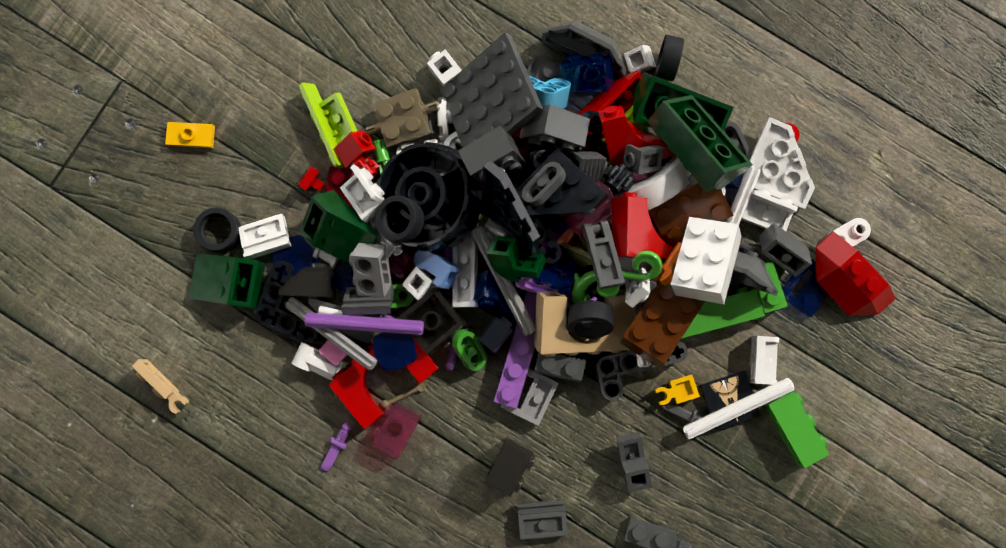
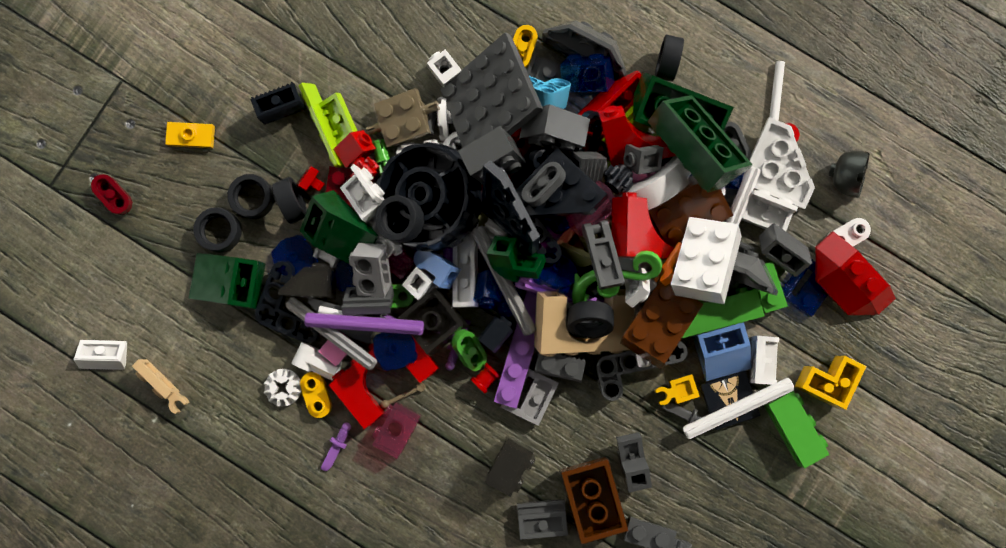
(101, 354): none -> white slope
(112, 195): none -> dark red plate
(238, 184): none -> black tyre
(264, 236): white plate -> none
(278, 103): none -> black brick
(289, 200): none -> black tyre
(293, 387): none -> white gear
(316, 394): none -> yellow plate
(485, 378): none -> red bush
(525, 48): none -> yellow plate
(594, 500): none -> reddish brown brick
(640, 59): white slope -> none
(723, 351): none -> medium blue slope
(777, 90): none -> white bar
(836, 385): none -> yellow brick
(850, 172): none -> pearl dark grey cylinder

